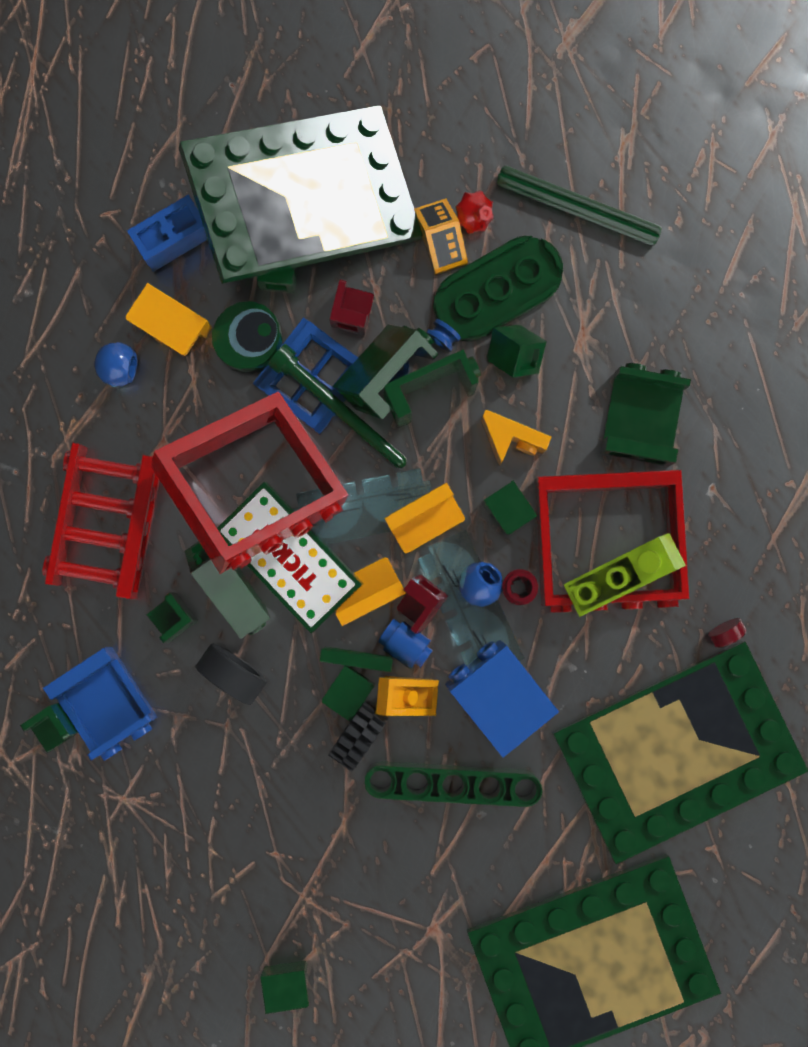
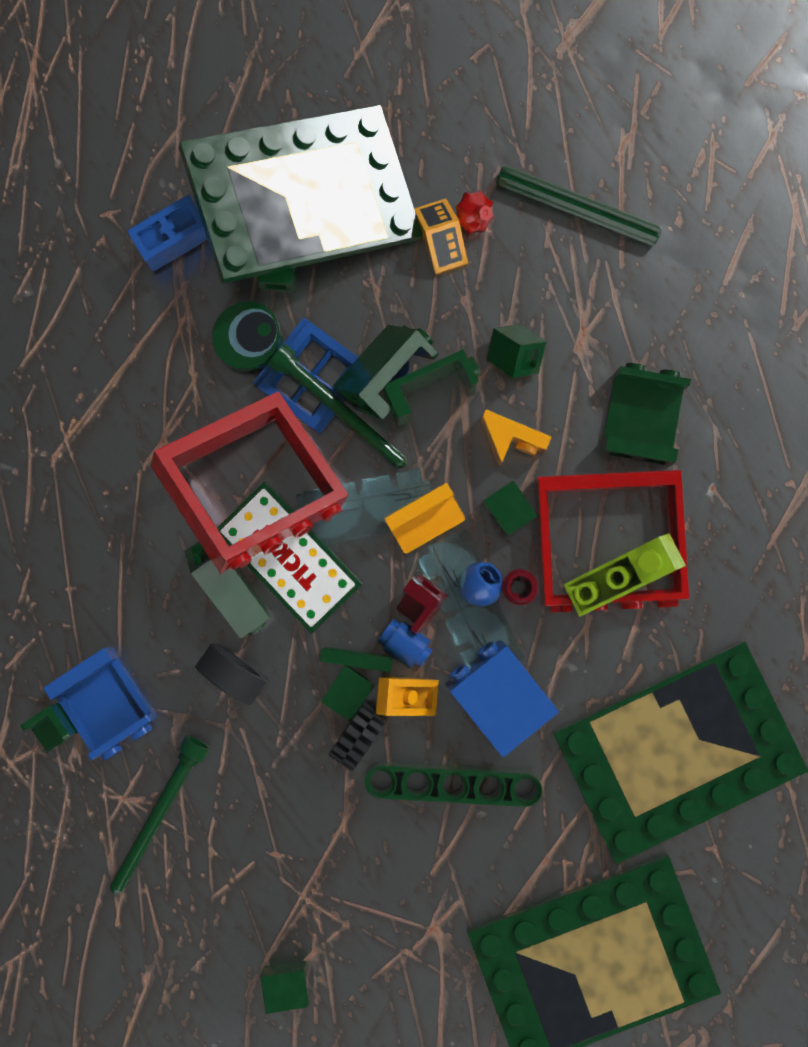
(116, 364): blue piece -> none
(131, 544): red fence -> none
(167, 320): light orange panel -> none
(171, 617): dark green panel -> none
(191, 753): none -> dark green piece
(351, 309): dark red panel -> none
(378, 589): light orange panel -> none
(443, 335): blue bush -> none
(499, 287): dark green tile -> none
(727, 633): dark red tile -> none

